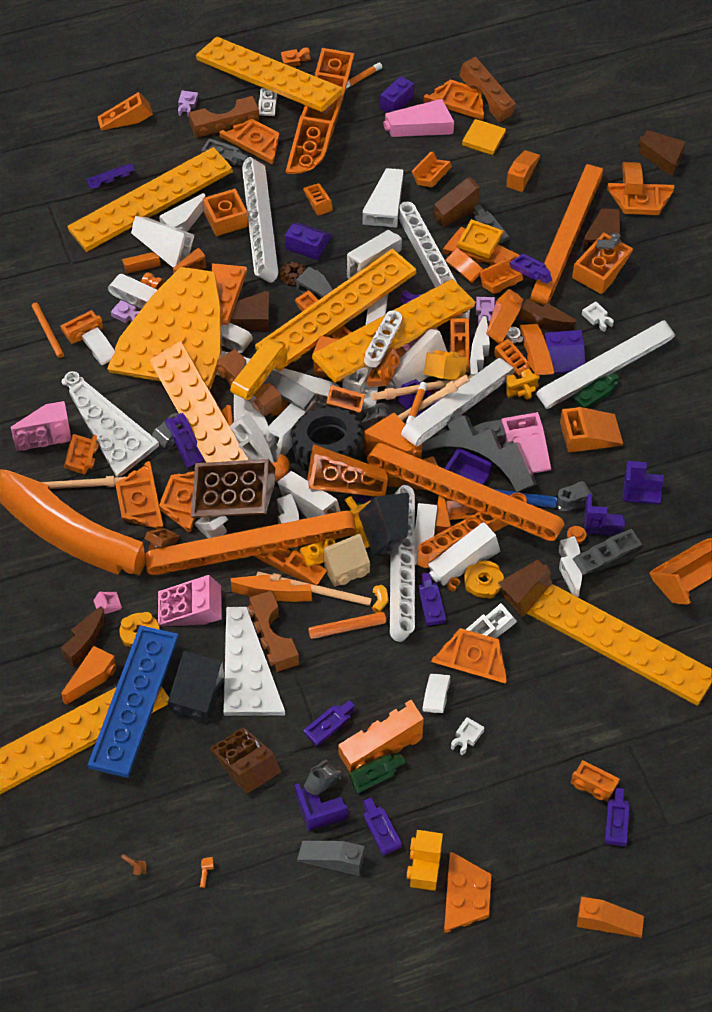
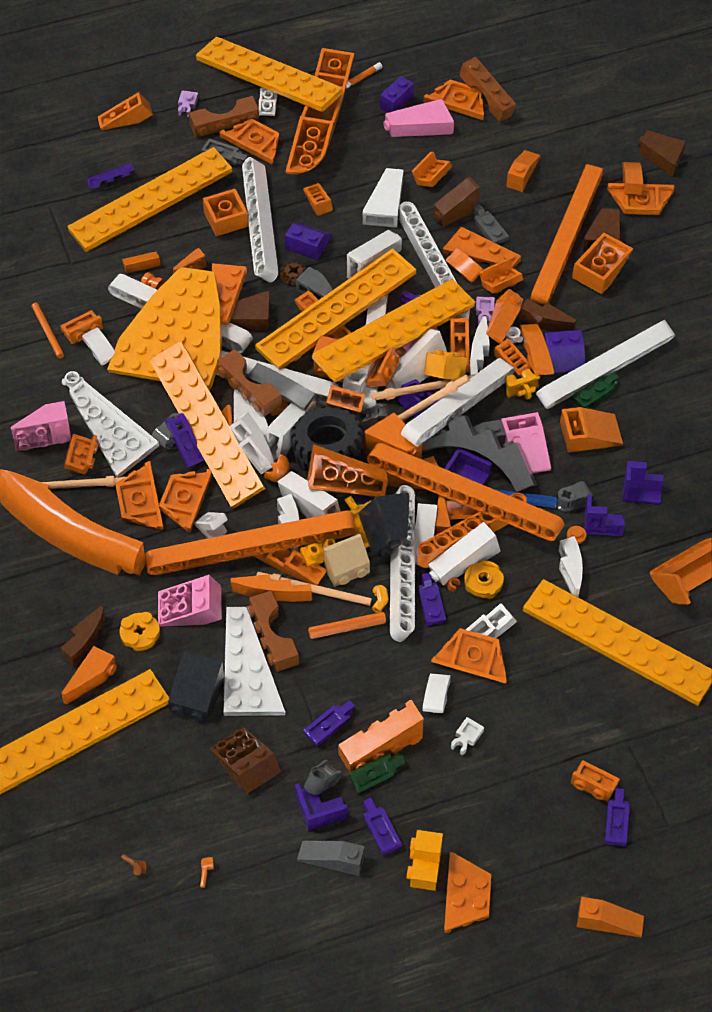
(108, 601): bright pink slope -> none
(124, 312): lavender plate -> none
(133, 701): blue plate -> none
(161, 538): dark orange slope -> none
(166, 241): white slope -> none
(185, 214): white slope -> none
(232, 488): reddish brown slope -> none
(268, 357): light orange beam -> none
(293, 58): orange plate -> none
(382, 338): white beam -> none
(417, 401): orange bar -> none
(480, 239): light orange tile -> none
(484, 137): light orange tile -> none
(526, 586): reddish brown slope -> none
(531, 268): dark purple hinge -> none
(596, 314): white plate -> none
(607, 551): dark grey slope -> none
(611, 243): dark grey arm -> none

